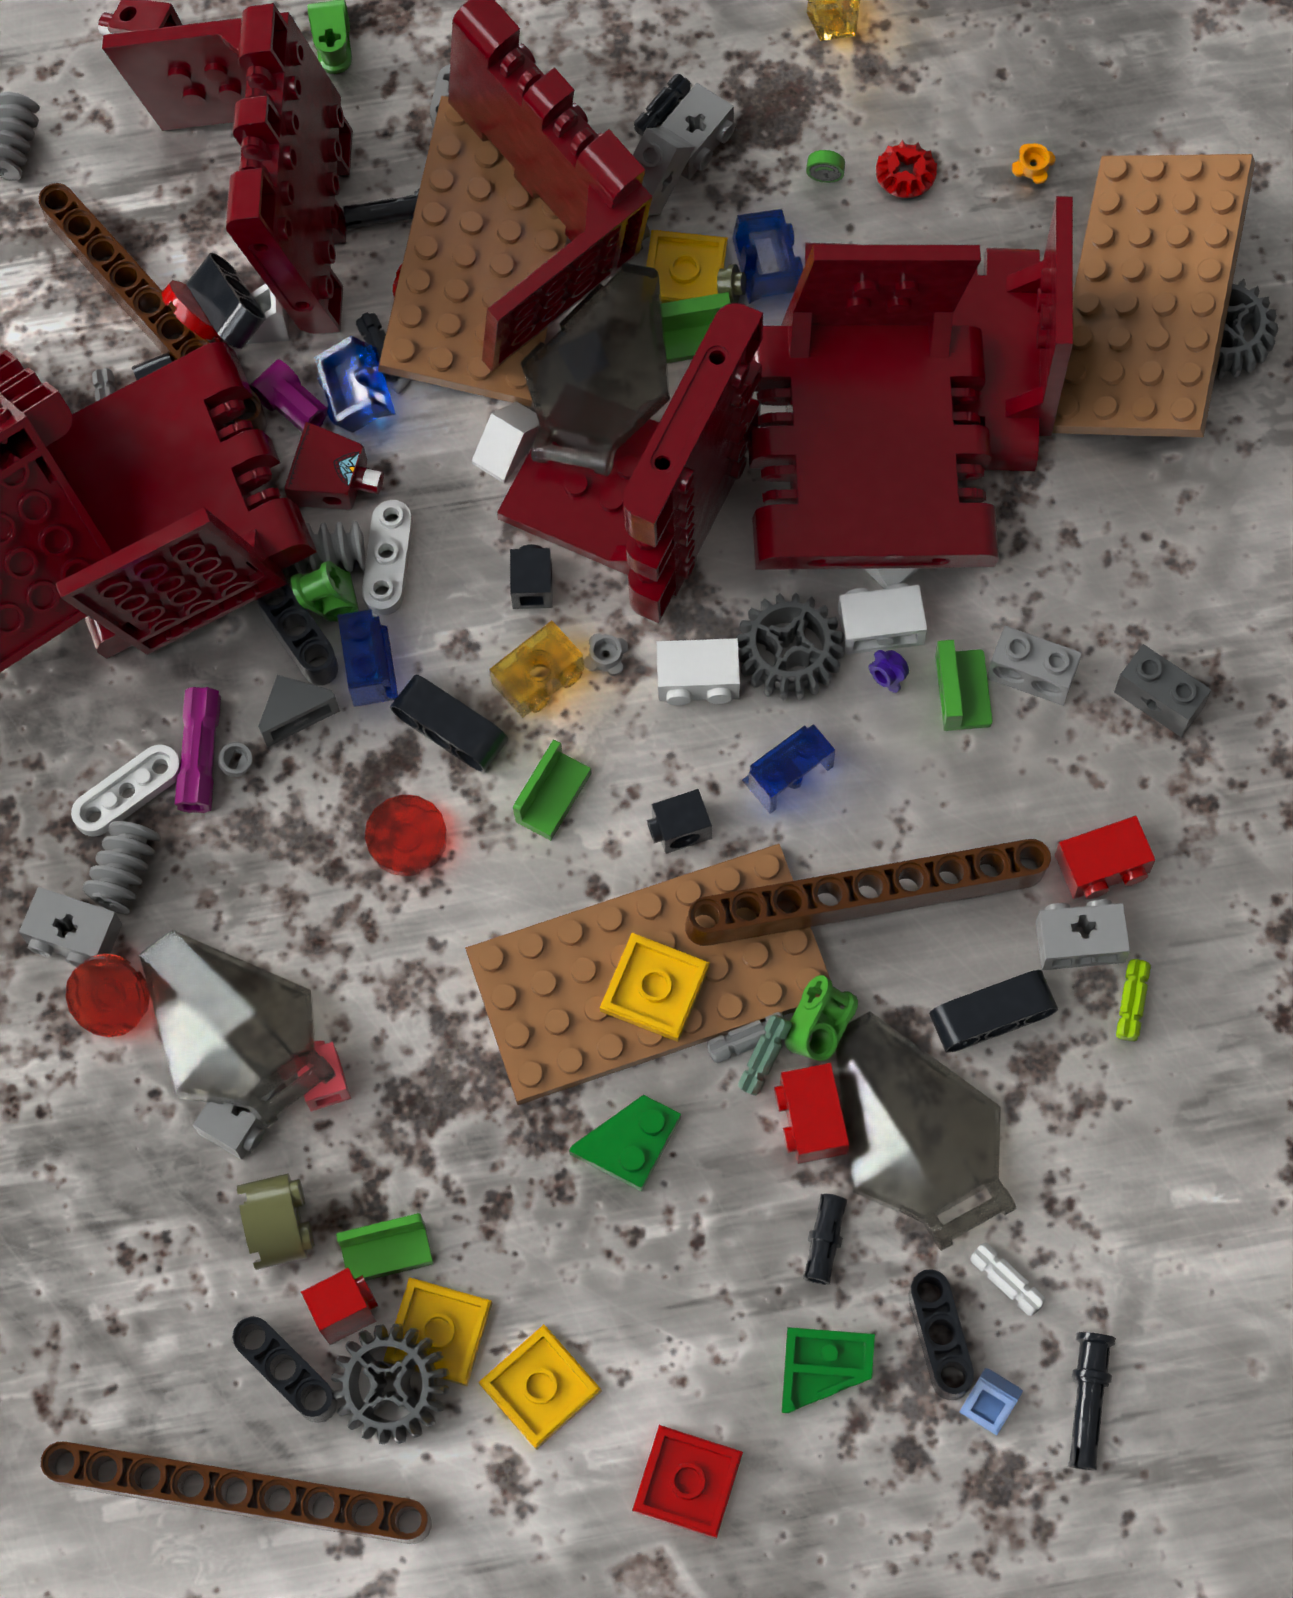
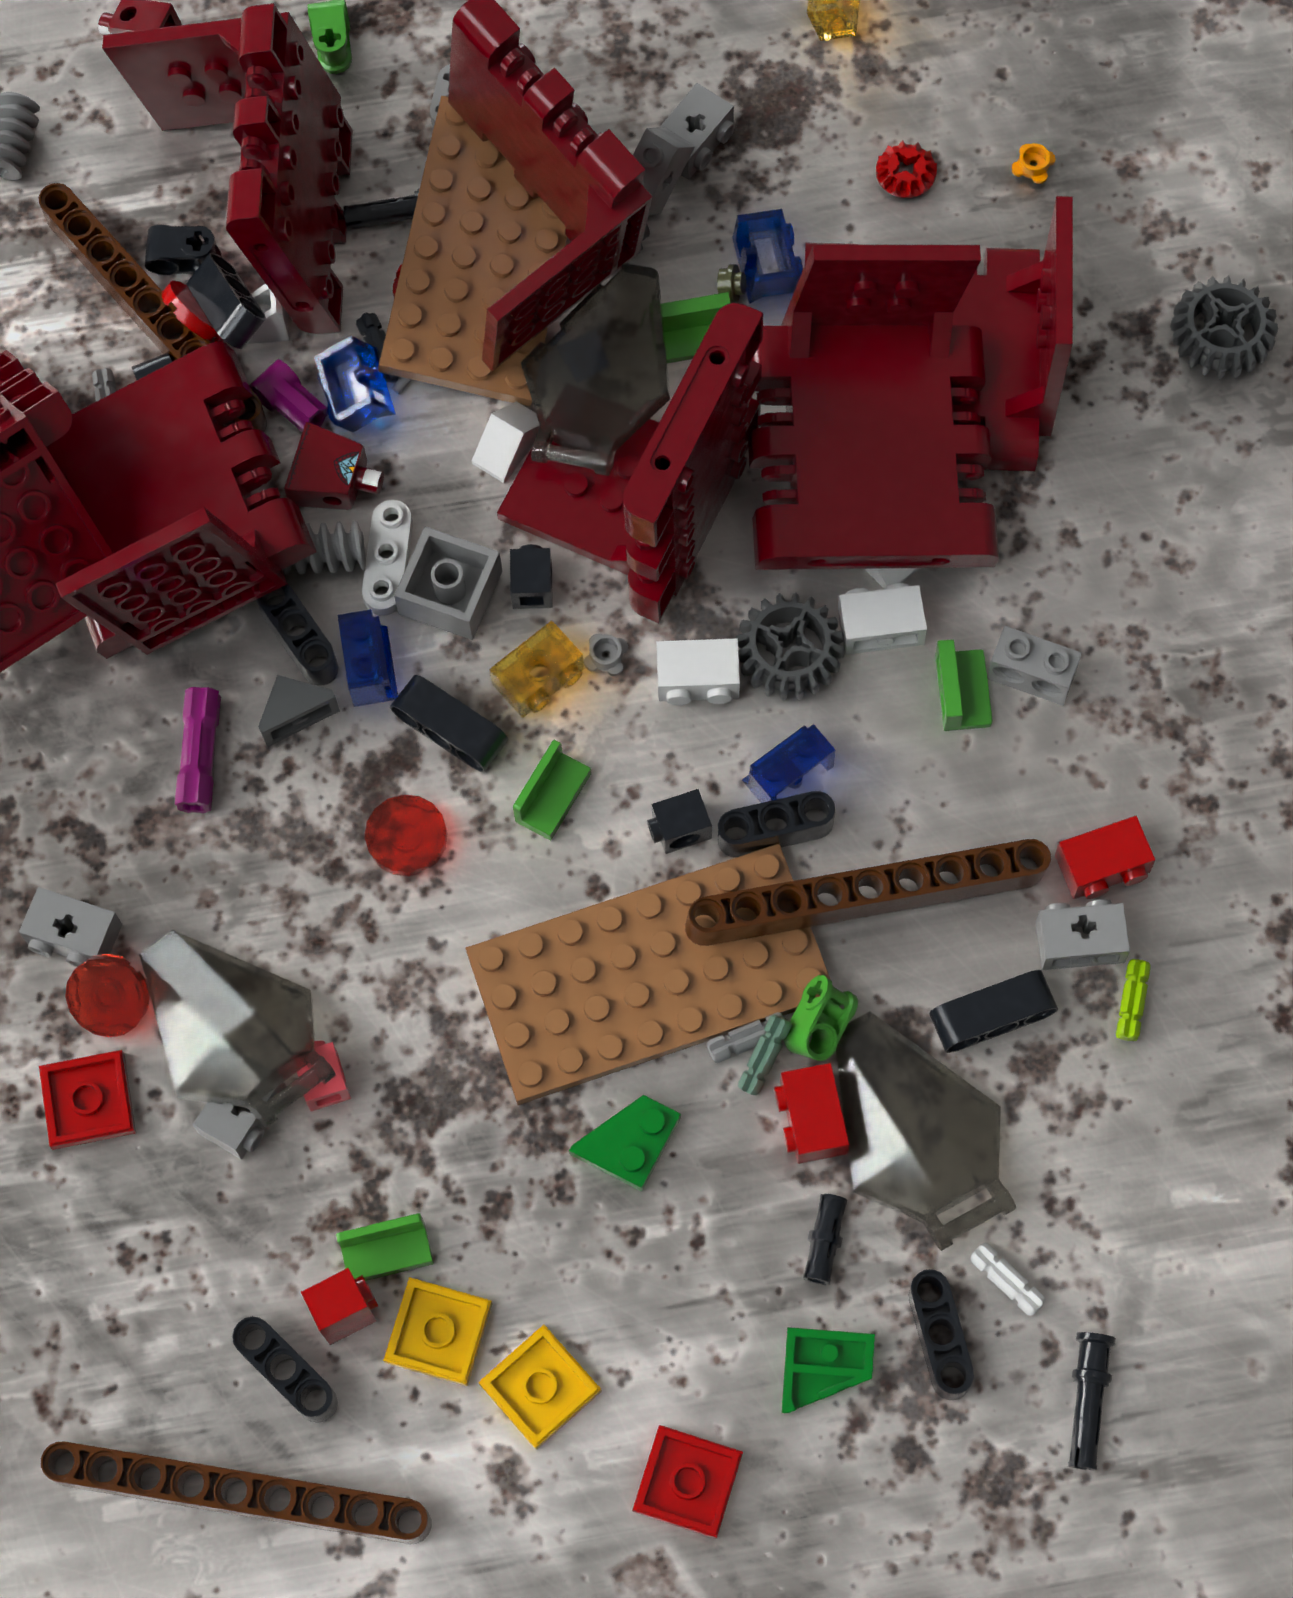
(87, 1100): none -> red tile
(118, 864): light grey piece -> none
(136, 774): white plate -> none
(178, 248): none -> black piece
(226, 756): light grey hinge -> none
(274, 1221): olive brick -> none
(326, 591): bright green piece -> none
(406, 1397): dark grey gear -> none
(448, 583): none -> light grey brick
(654, 987): yellow tile -> none
(663, 104): black axle -> none
(686, 263): yellow tile -> none
(790, 810): none -> black beam
(825, 166): bright green tile -> none
(889, 669): dark purple plate -> none
(991, 1401): medium blue slope -> none
(1153, 294): medium nougat plate -> none
(1162, 690): dark grey brick -> none

